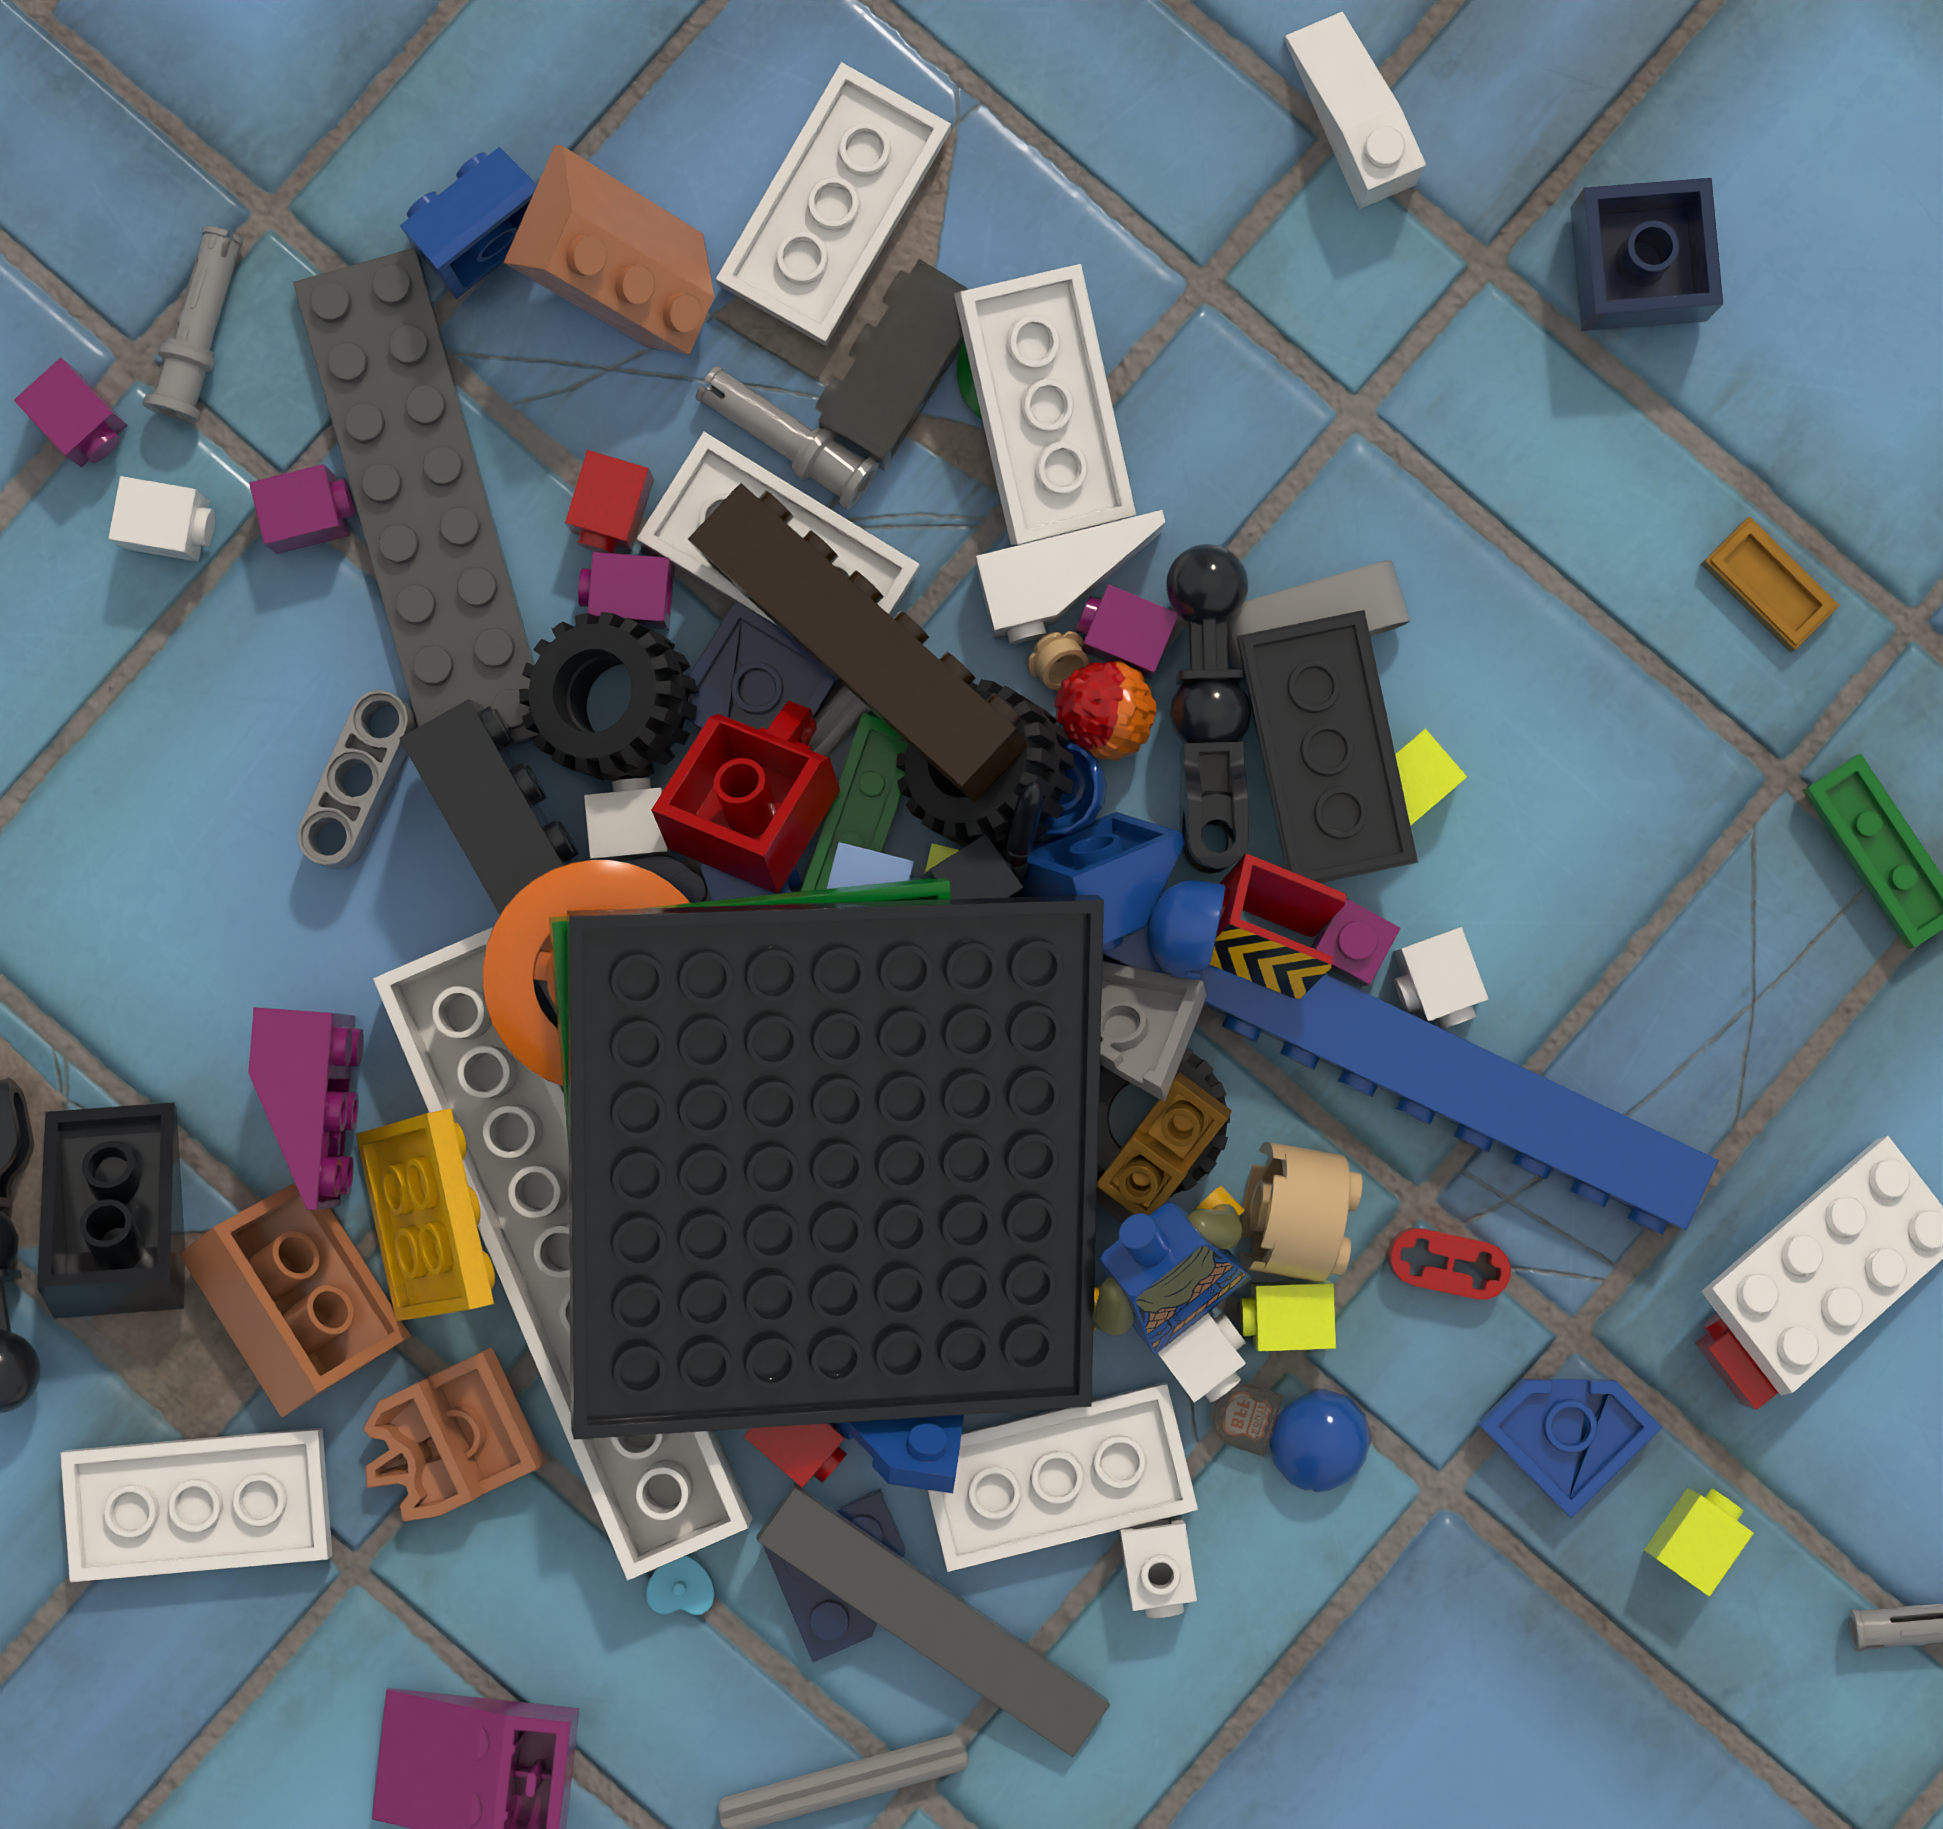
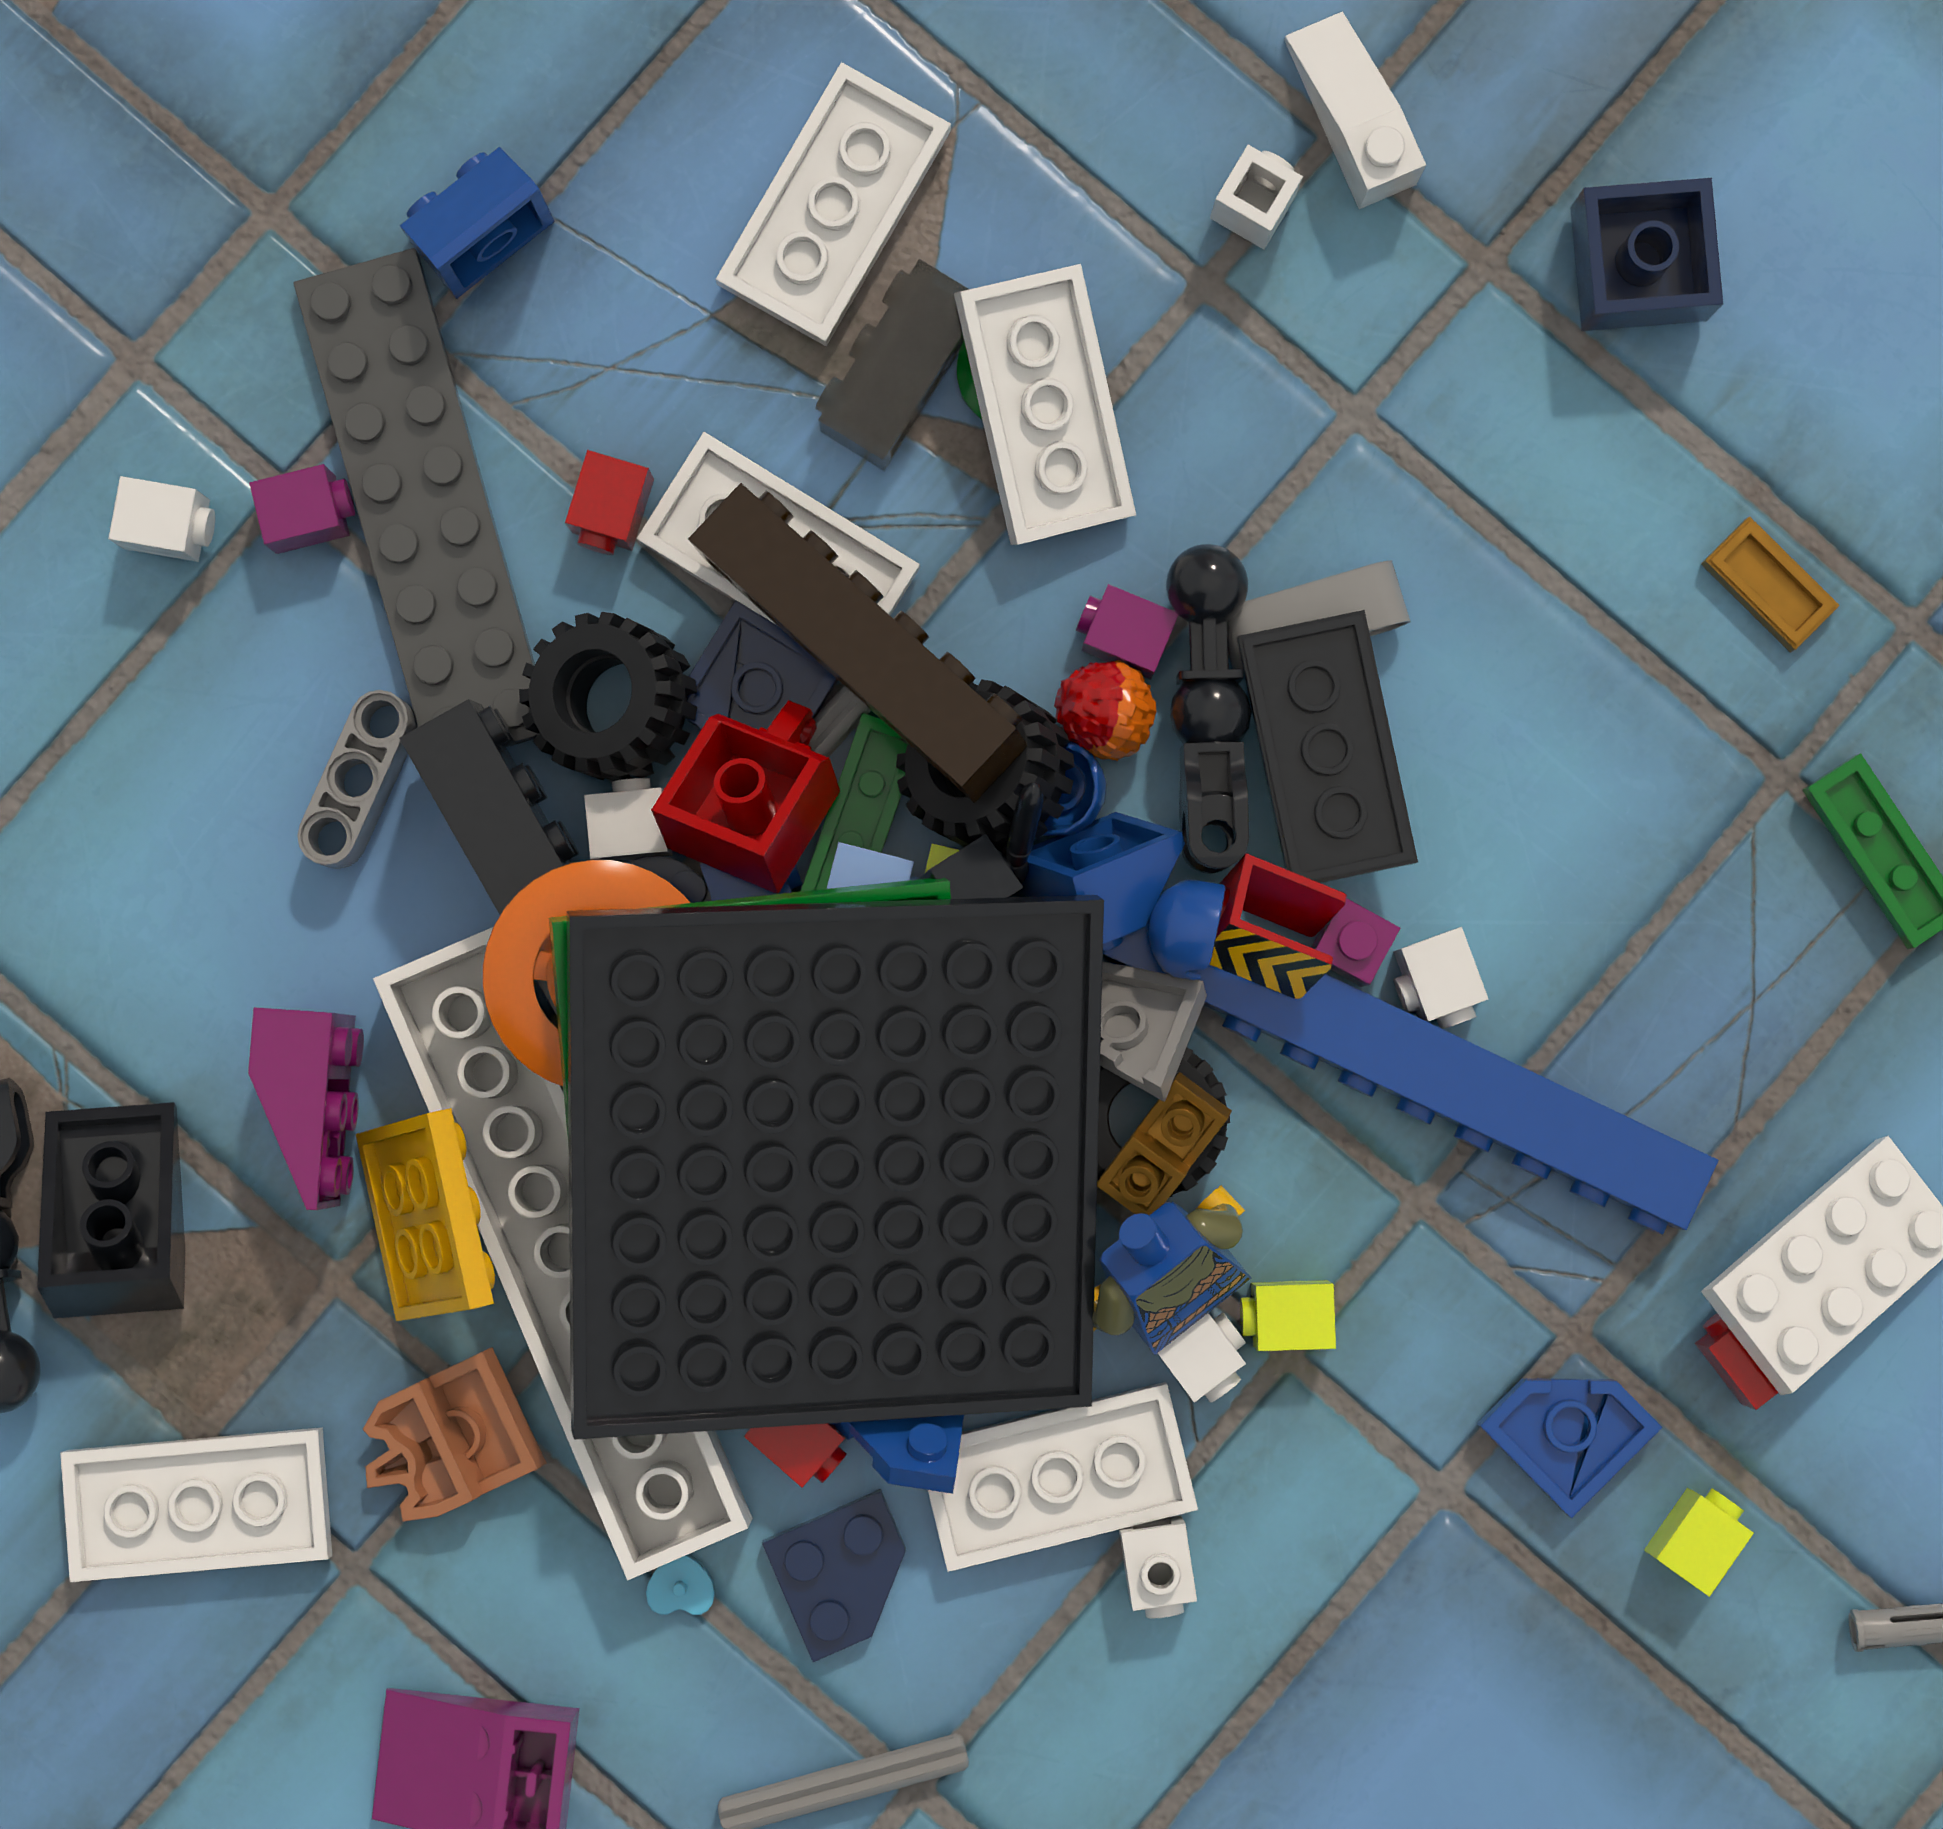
(72, 414): magenta brick -> none
(188, 353): light grey pin -> none
(293, 1297): nougat slope -> none
(614, 254): nougat slope -> none
(629, 587): magenta brick -> none
(812, 452): light grey pin -> none
(933, 1620): dark grey tile -> none
(1048, 577): white slope -> none
(1056, 658): tan plate -> none
(1246, 1417): clear smoke tile -> none
(1256, 196): none -> white brick
(1299, 1213): tan brick -> none
(1320, 1440): blue hair -> none
(1426, 774): neon yellow brick -> none
(1444, 1278): red beam -> none

